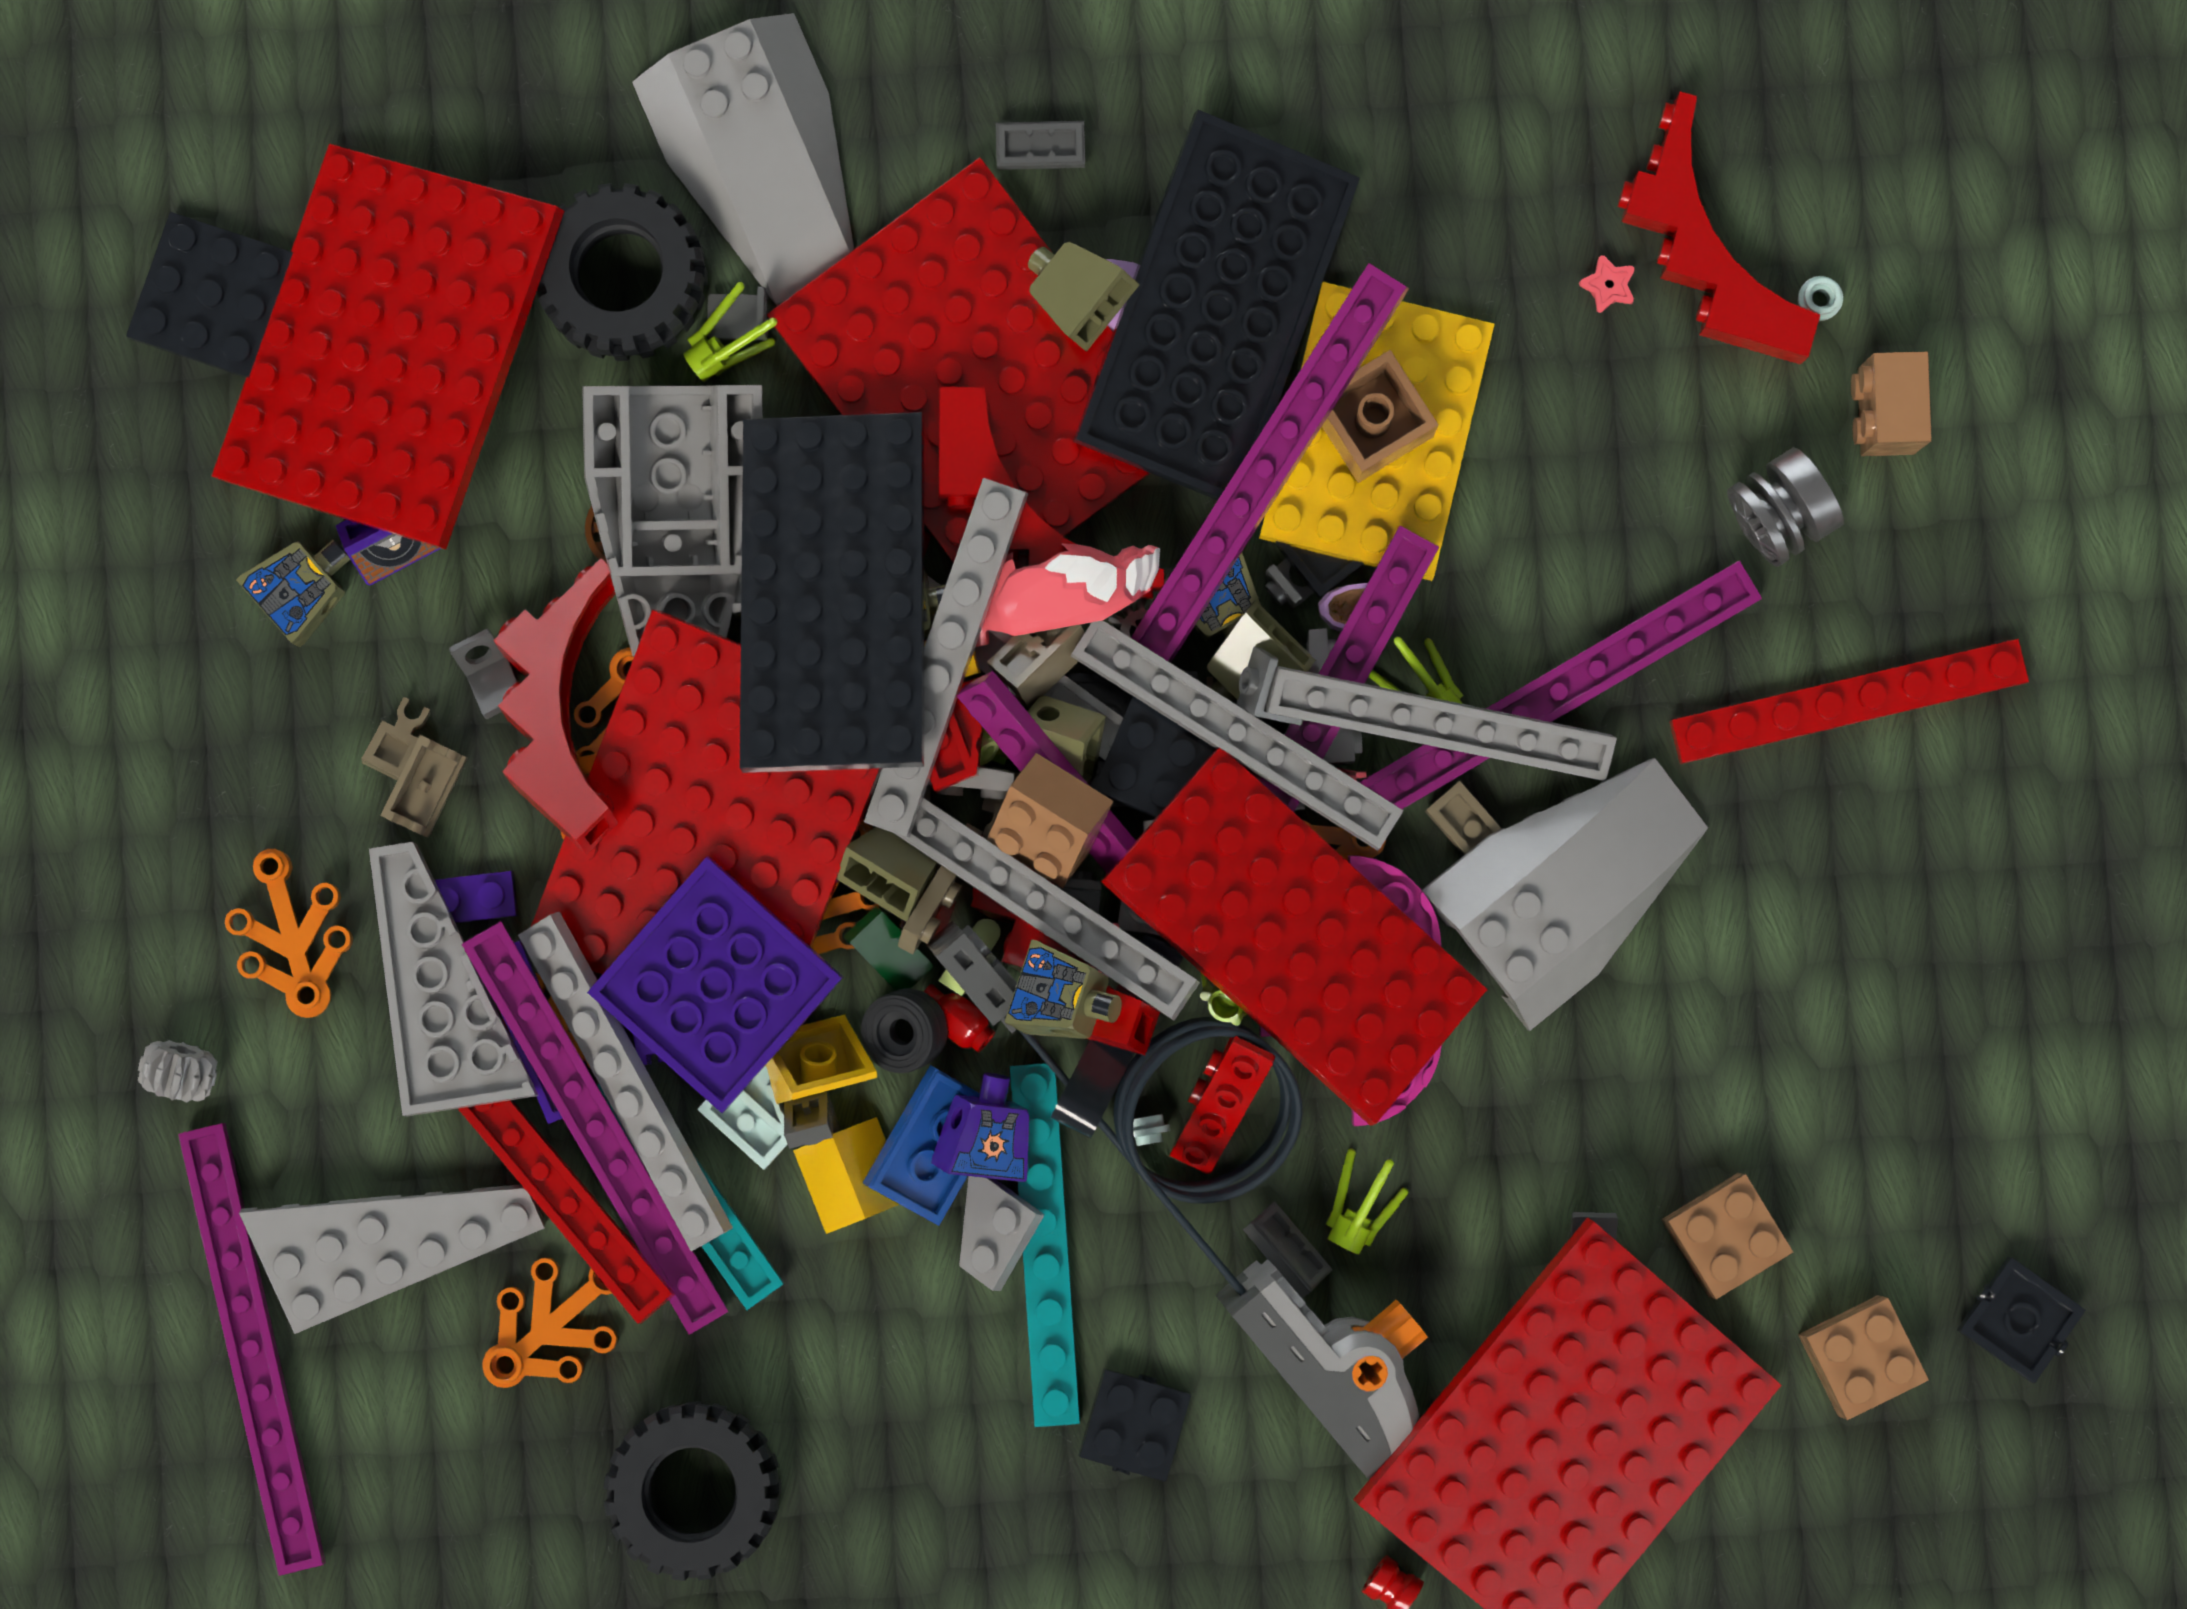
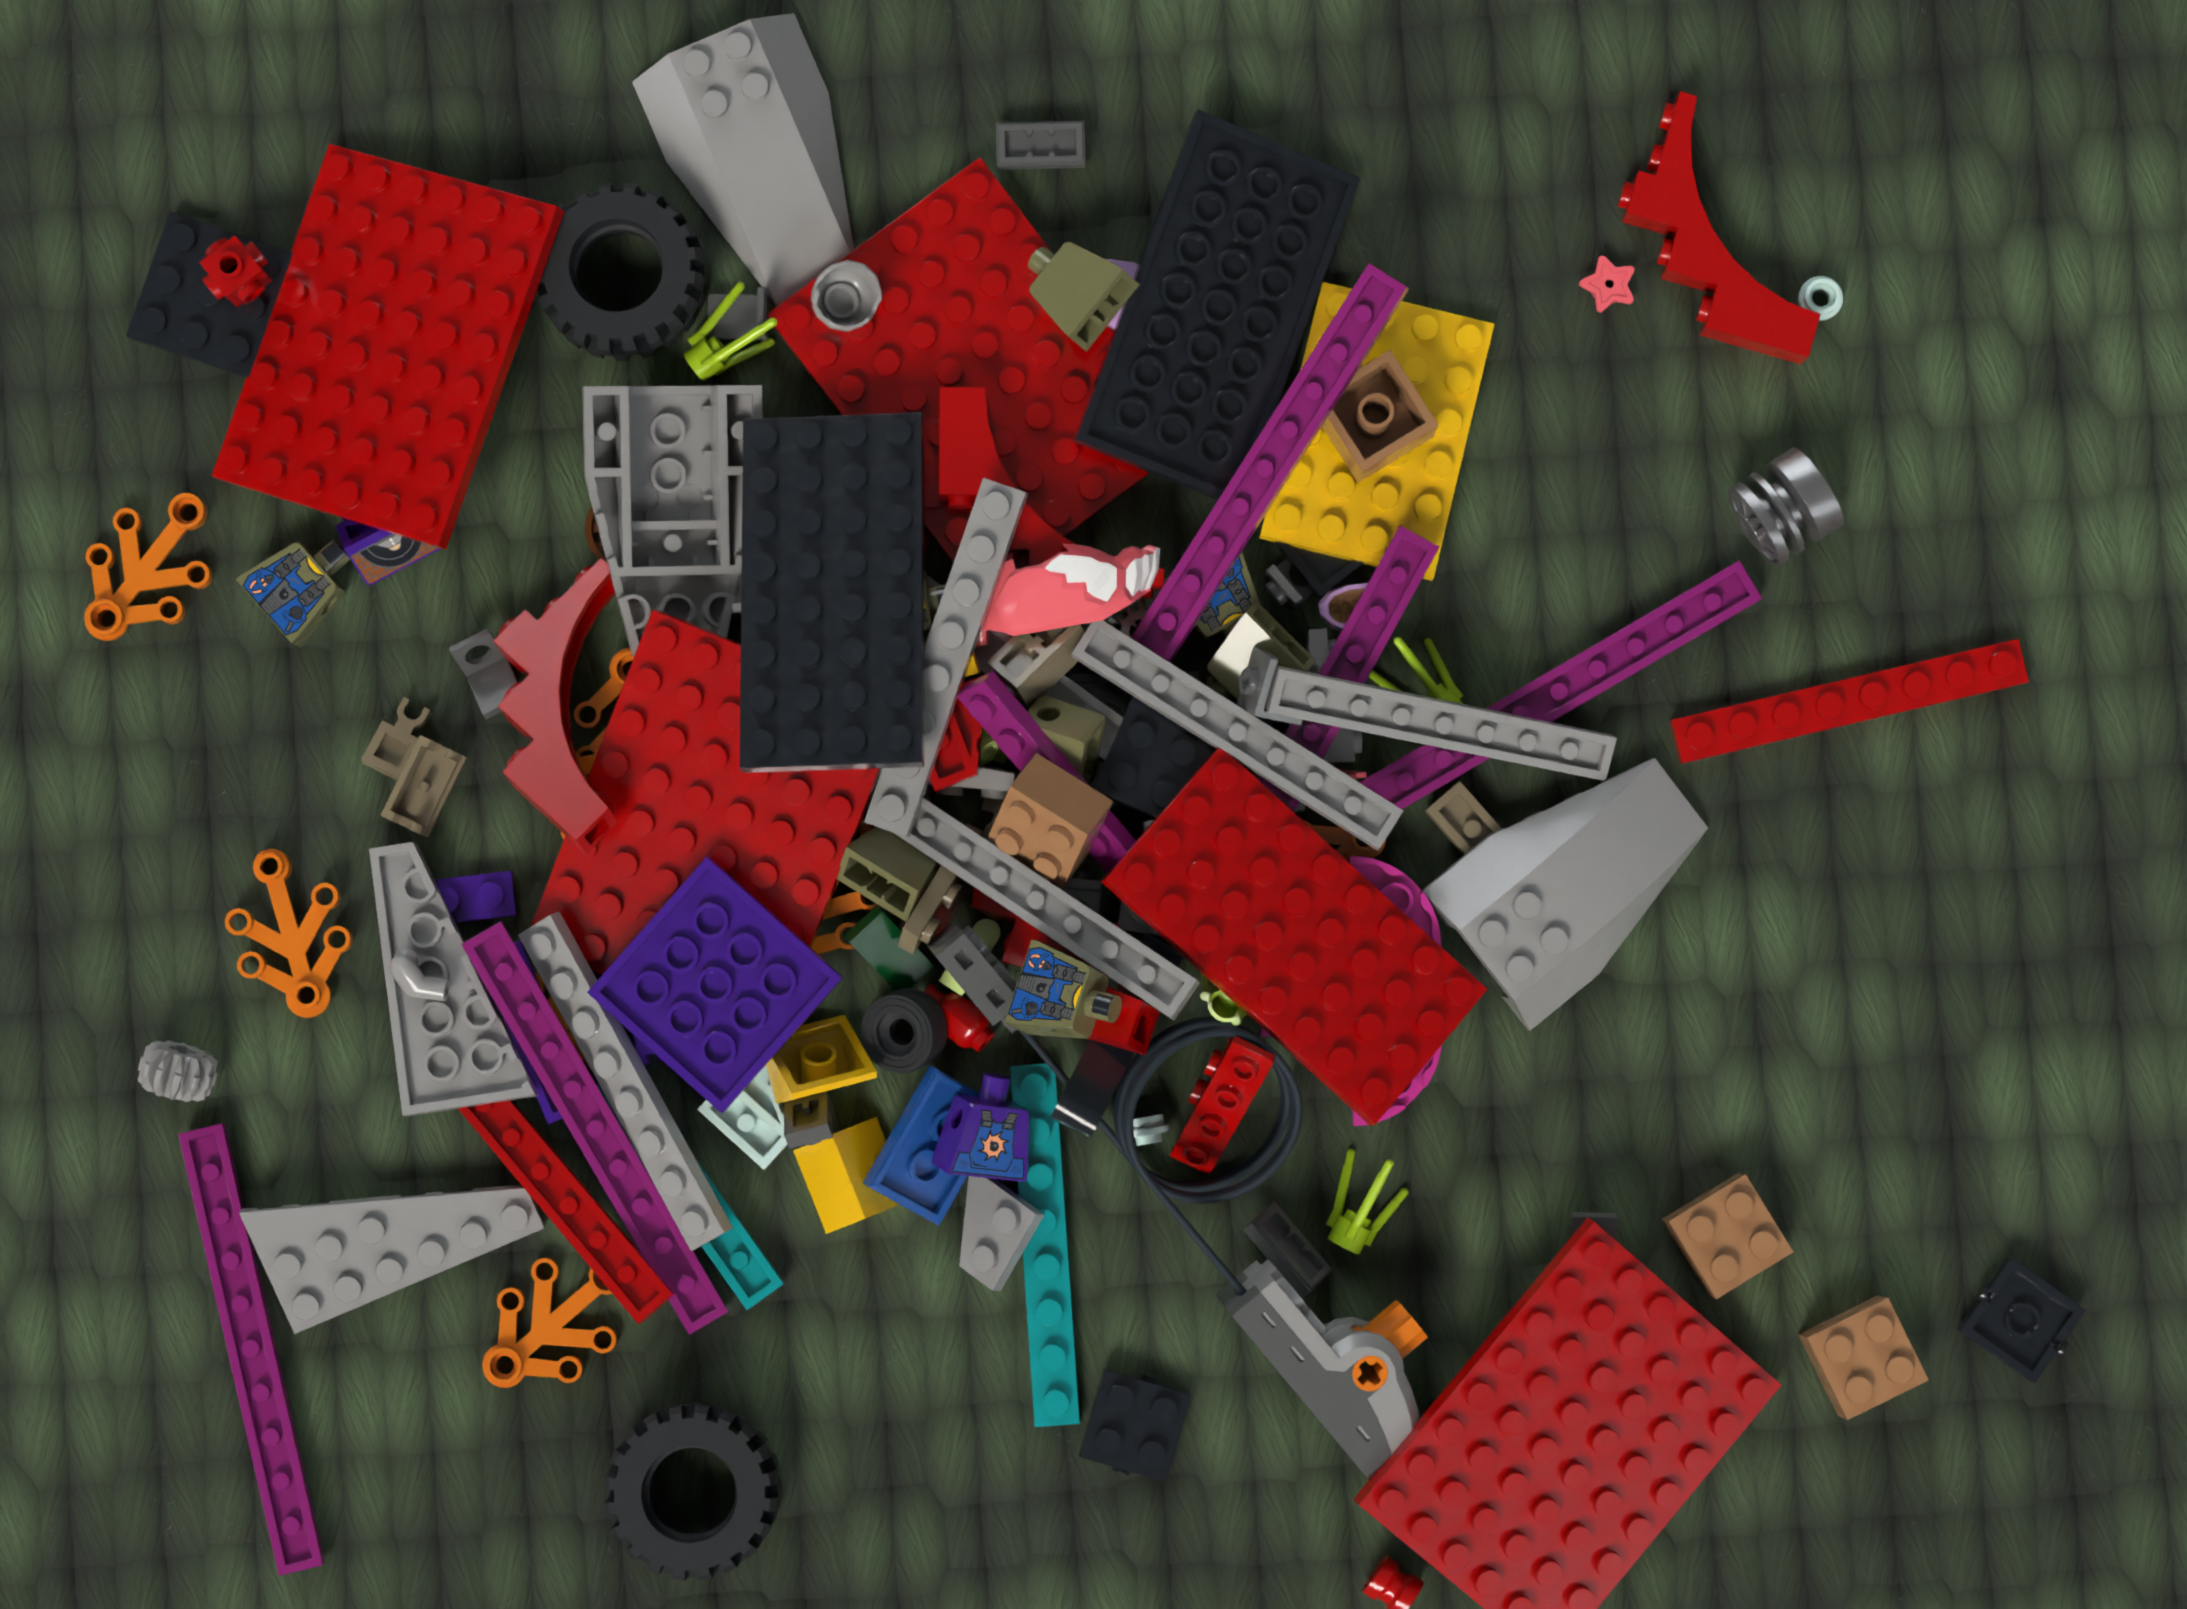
(142, 573): none -> orange plant
(246, 281): none -> red brick
(411, 979): none -> light grey arm
(846, 295): none -> light grey hair
(1892, 404): medium nougat brick -> none

